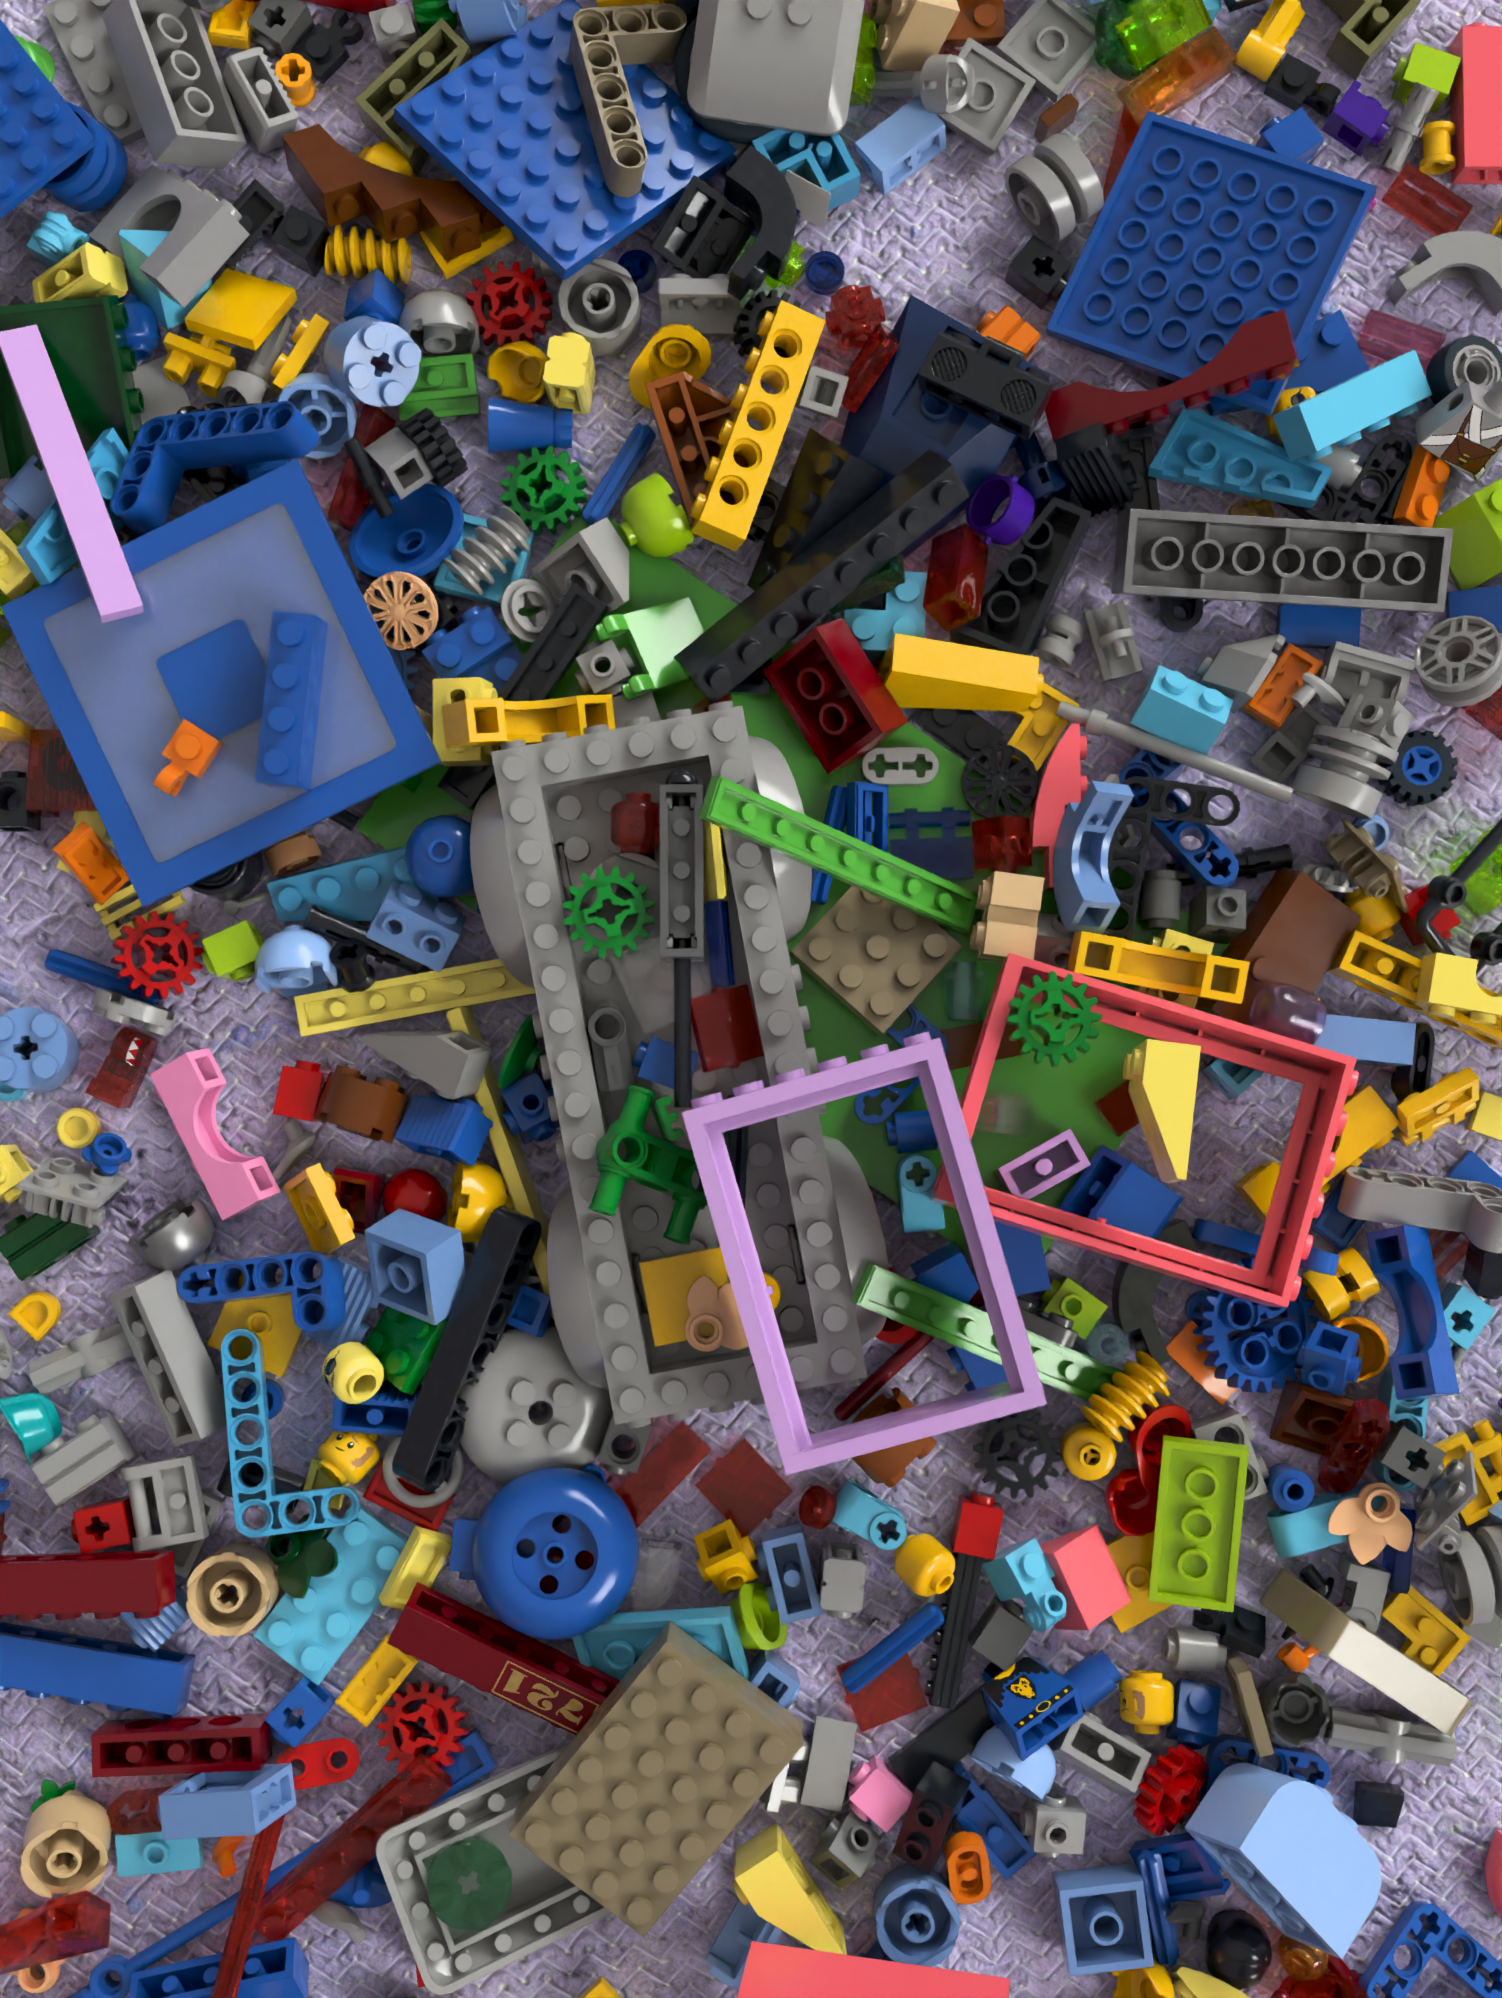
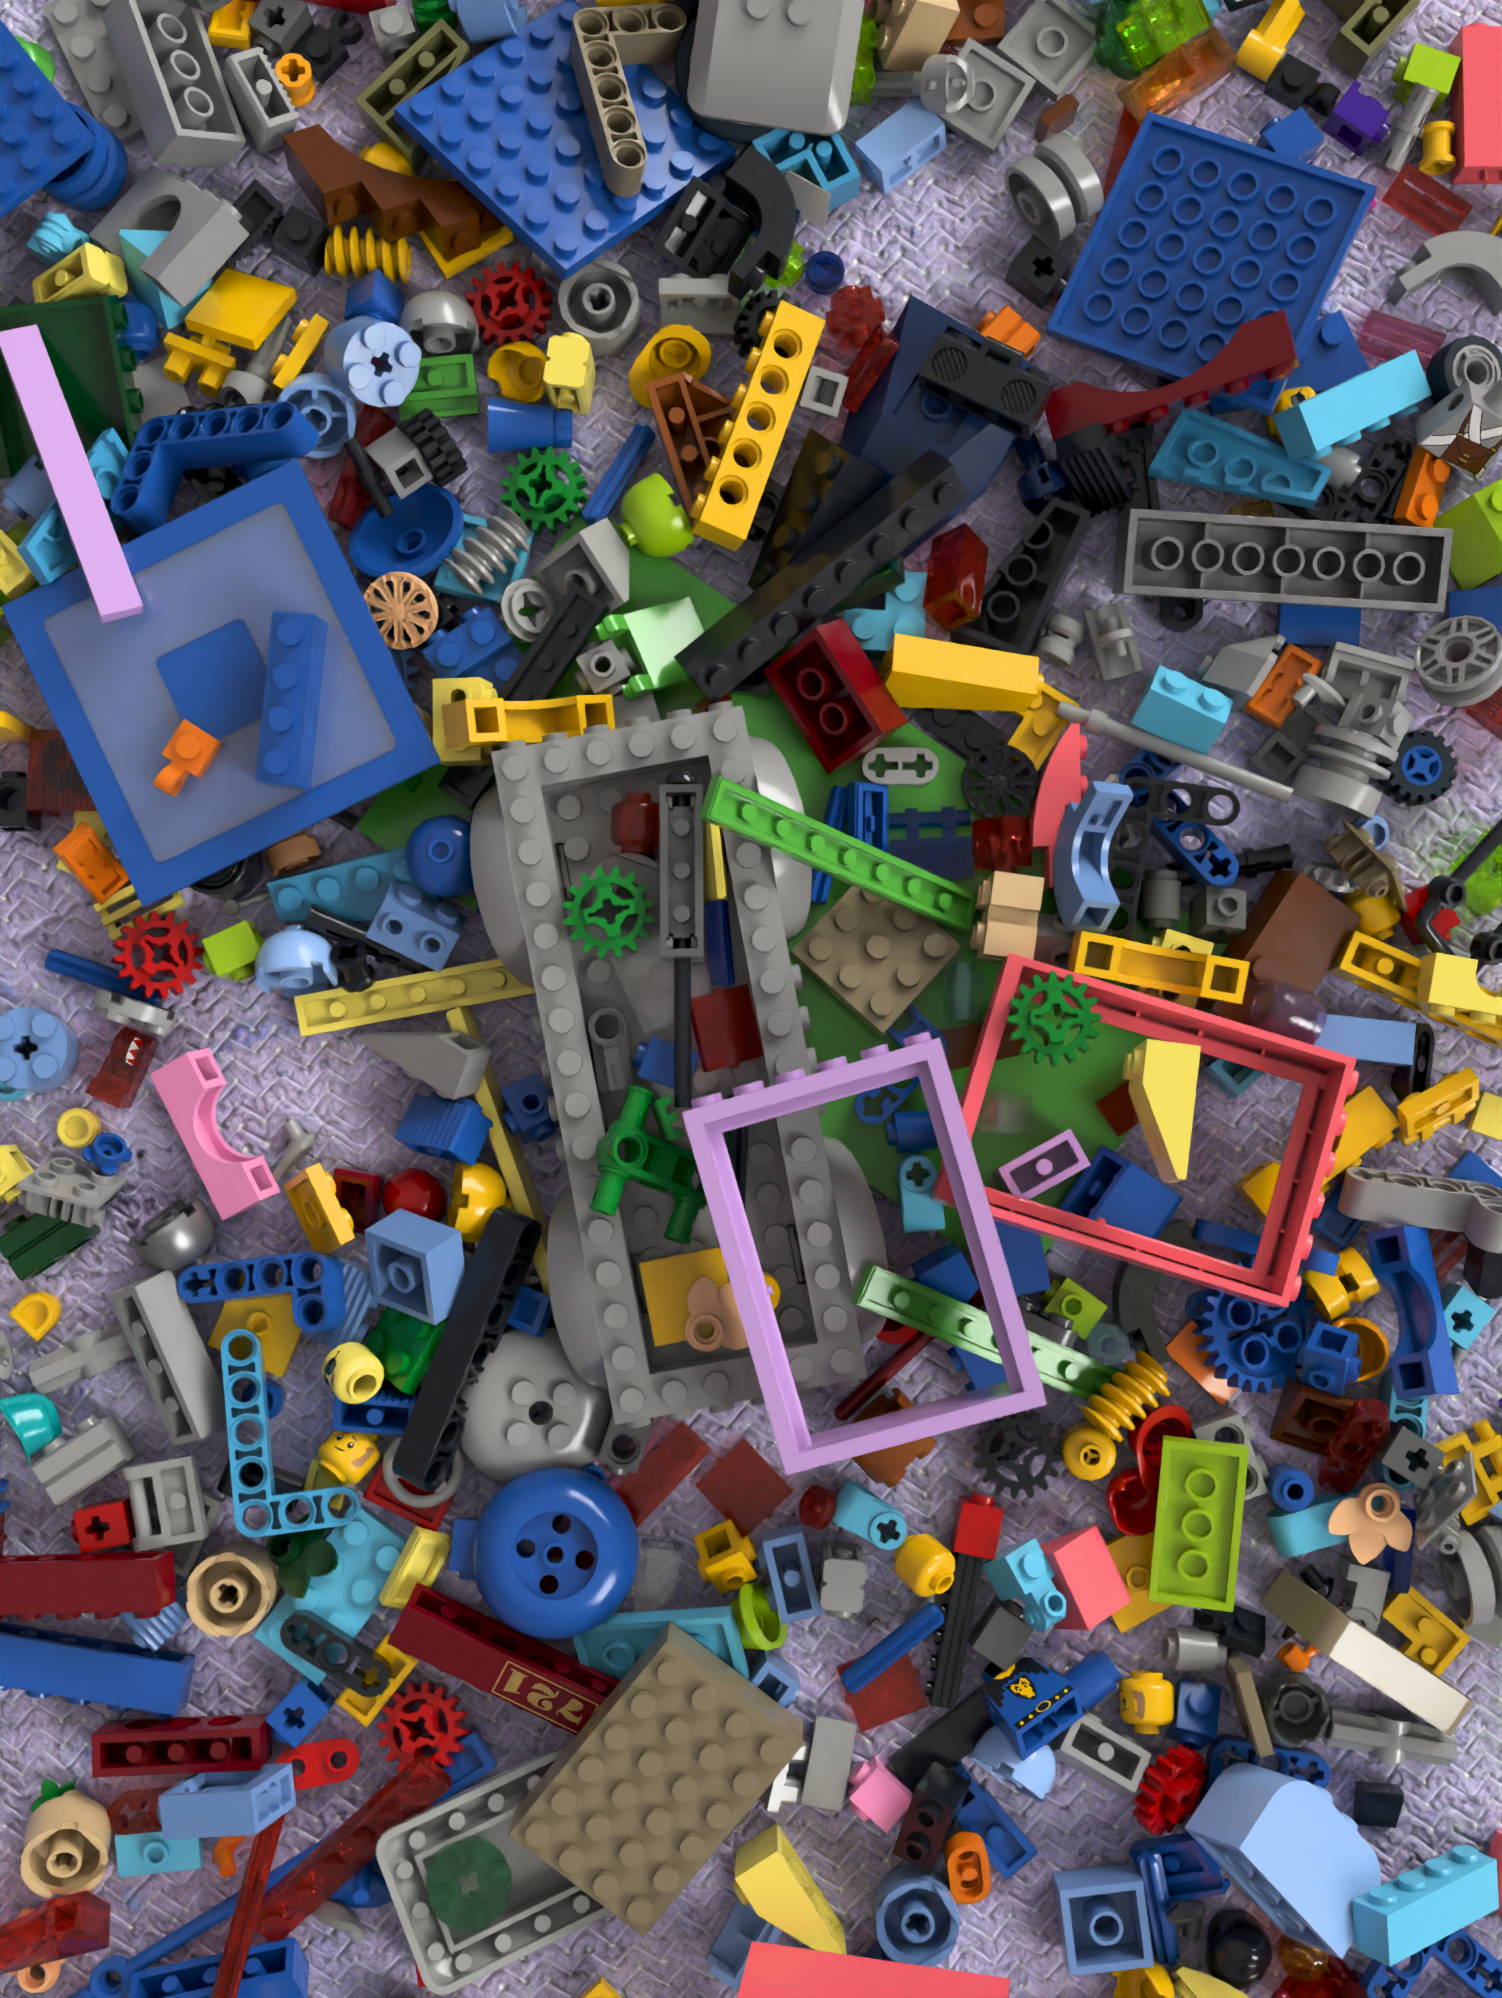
(300, 1090): red brick -> none
(338, 1671): none -> black beam
(362, 1106): reddish brown brick -> none
(521, 1055): green dish -> none
(641, 268): clear blue tile -> none
(845, 1849): dark grey brick -> none
(1015, 518): dark purple piece -> none
(1054, 1825): light grey brick -> none
(1425, 1904): none -> medium azure brick

